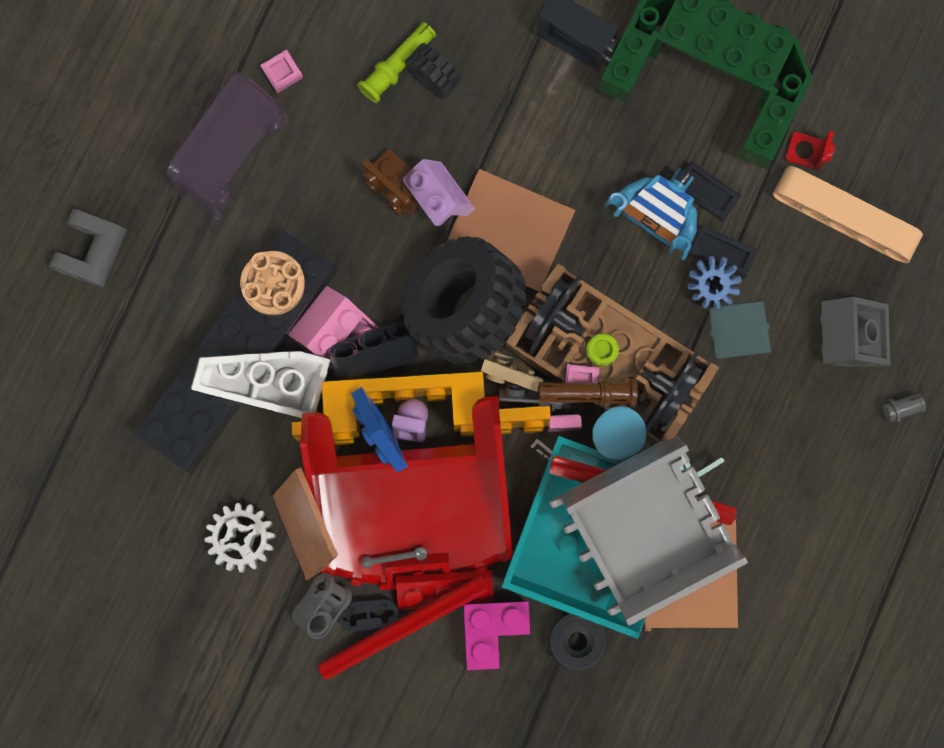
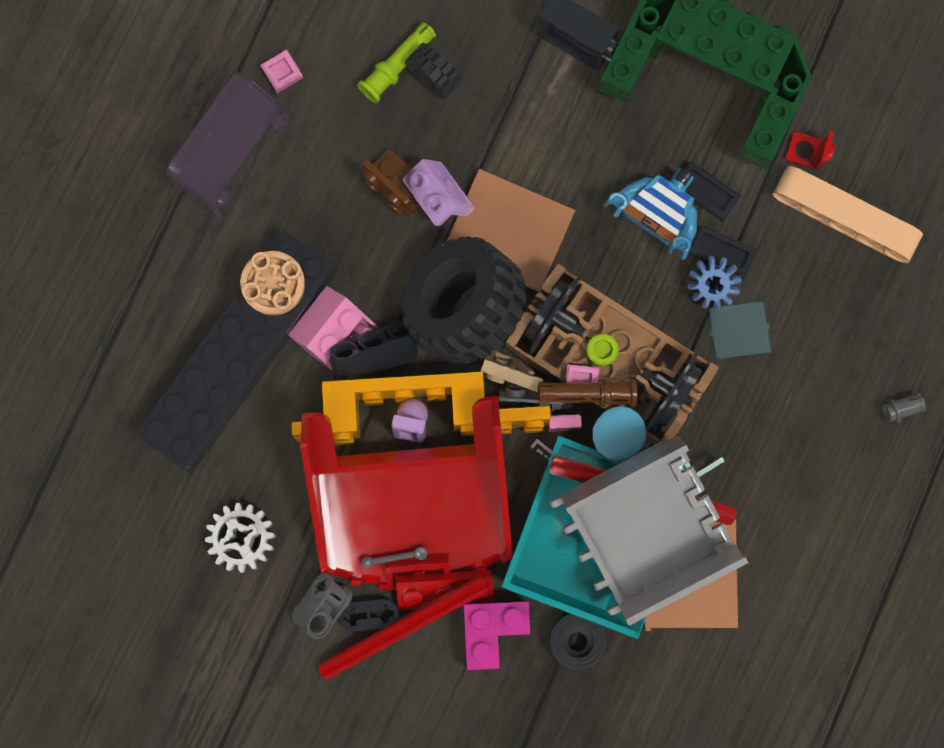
(101, 253): dark grey connector -> none
(271, 381): white wedge -> none
(304, 524): nougat piece -> none
(377, 430): blue plate -> none
(855, 333): dark grey slope -> none

